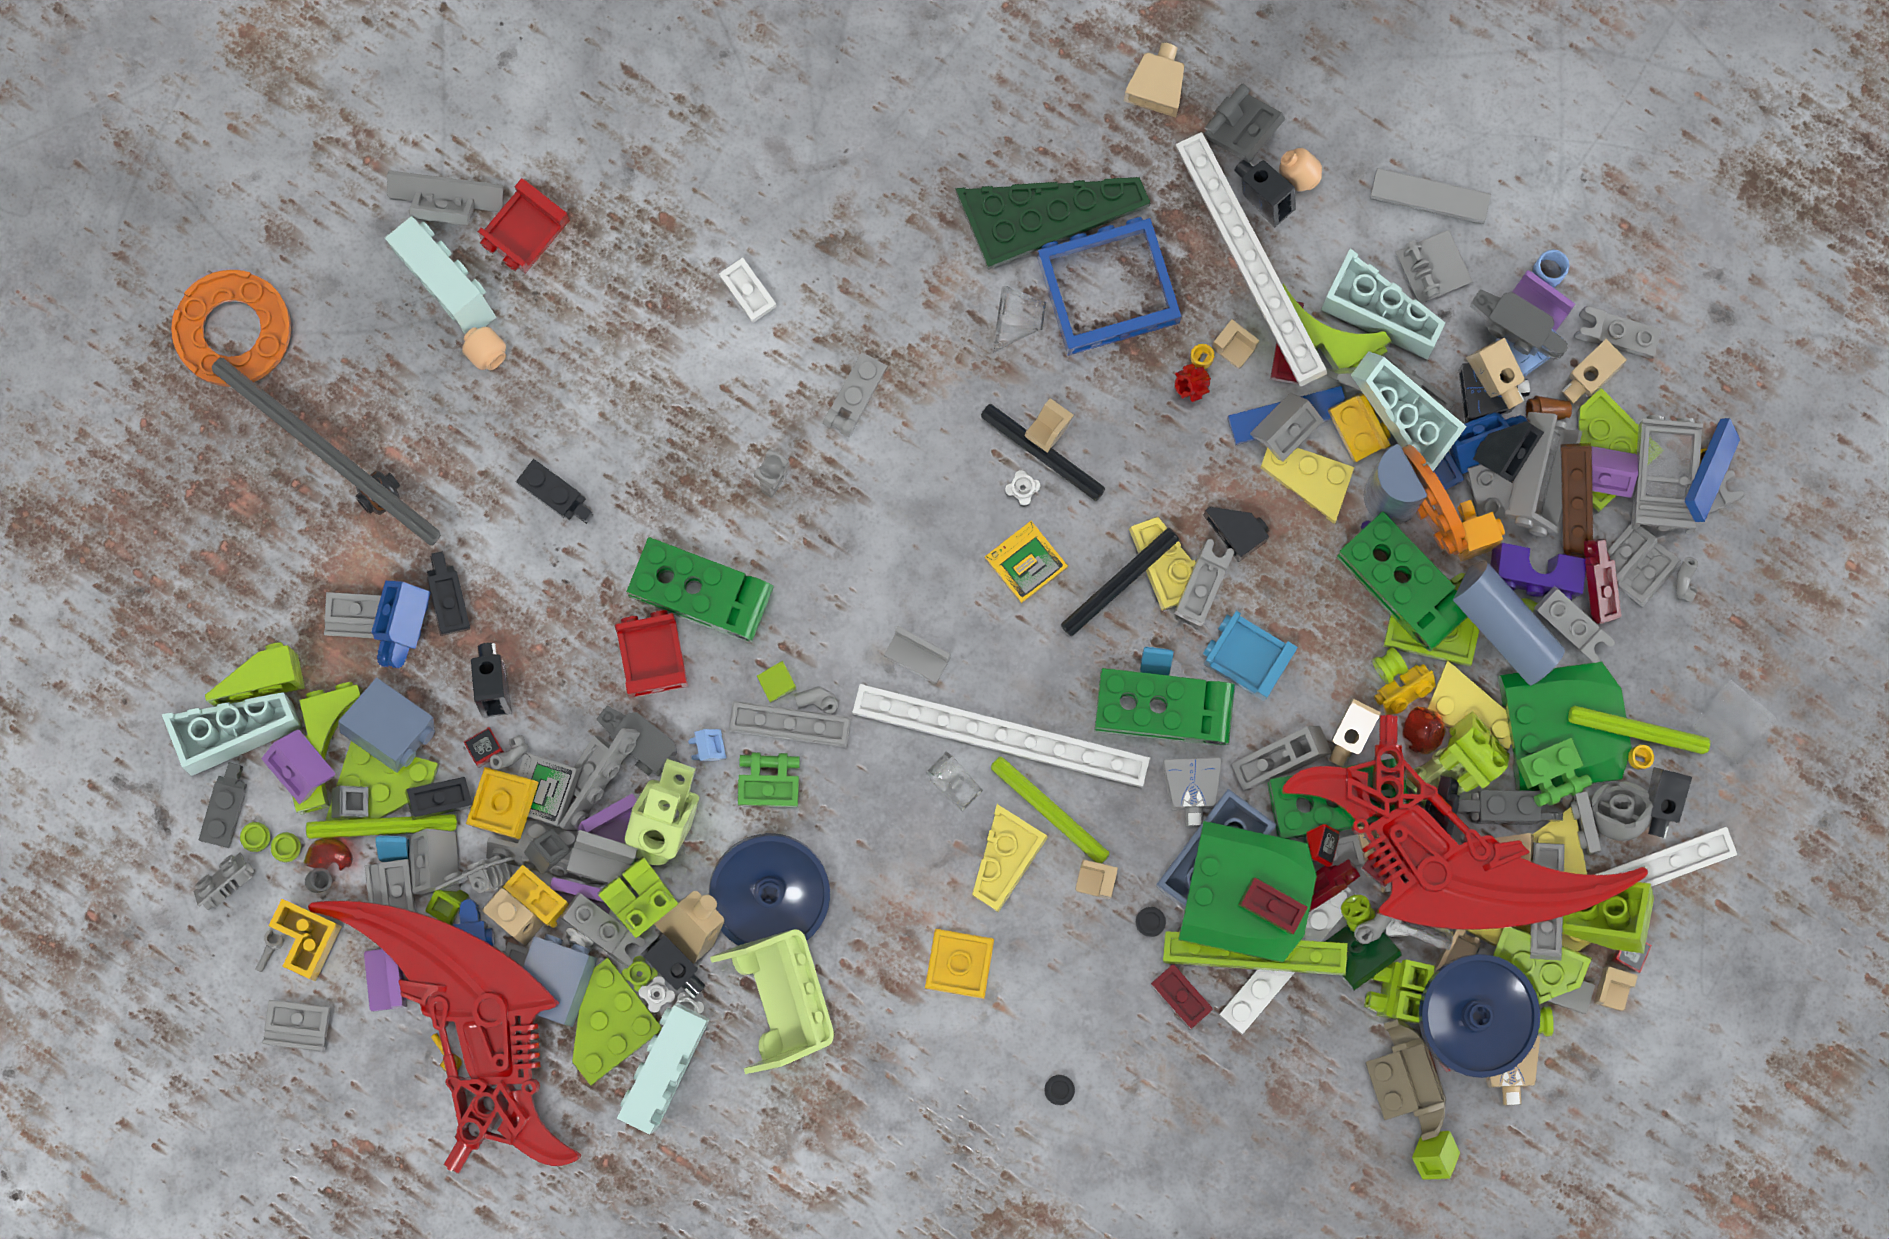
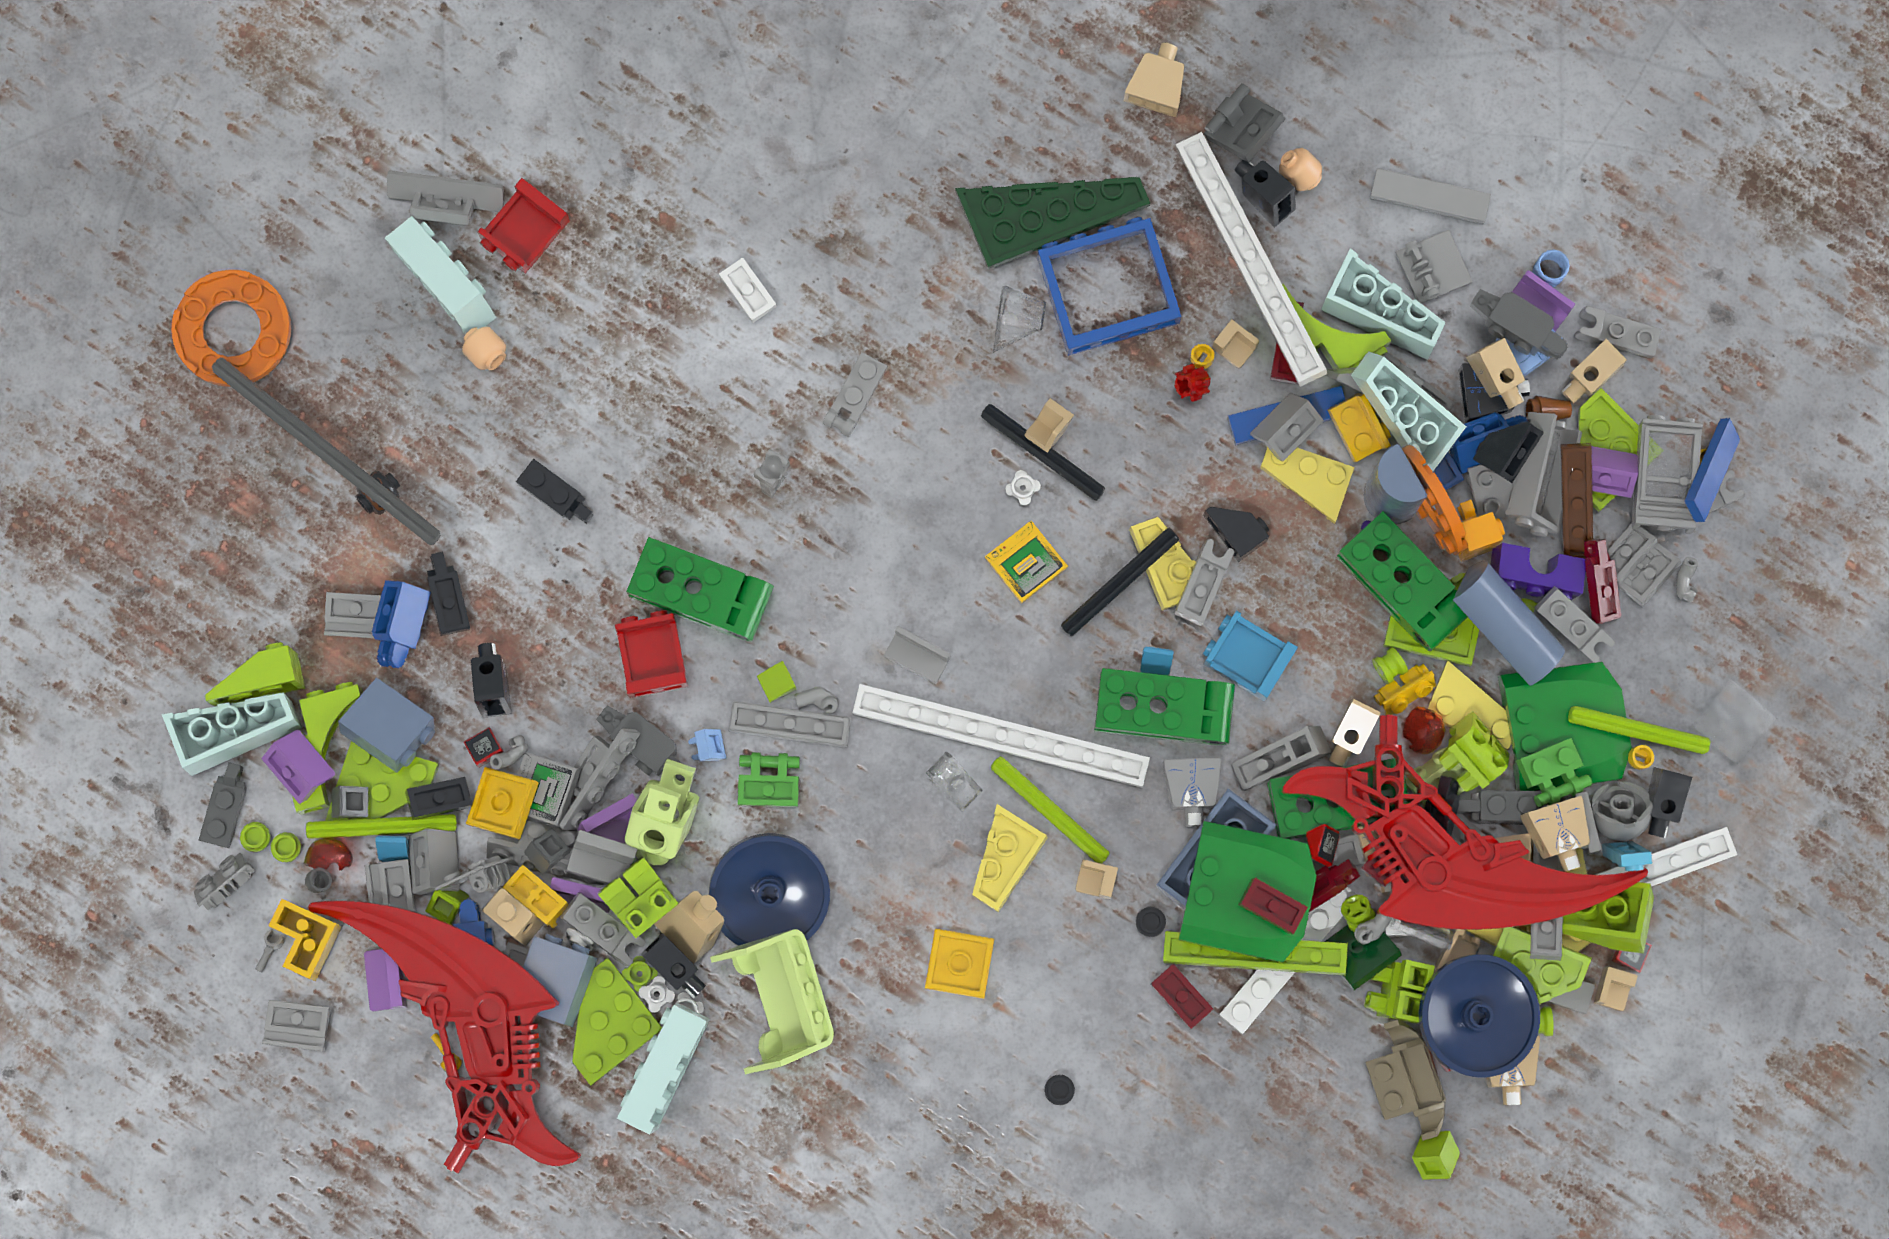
(1559, 831): none -> tan torso
(1627, 855): none -> medium azure plate

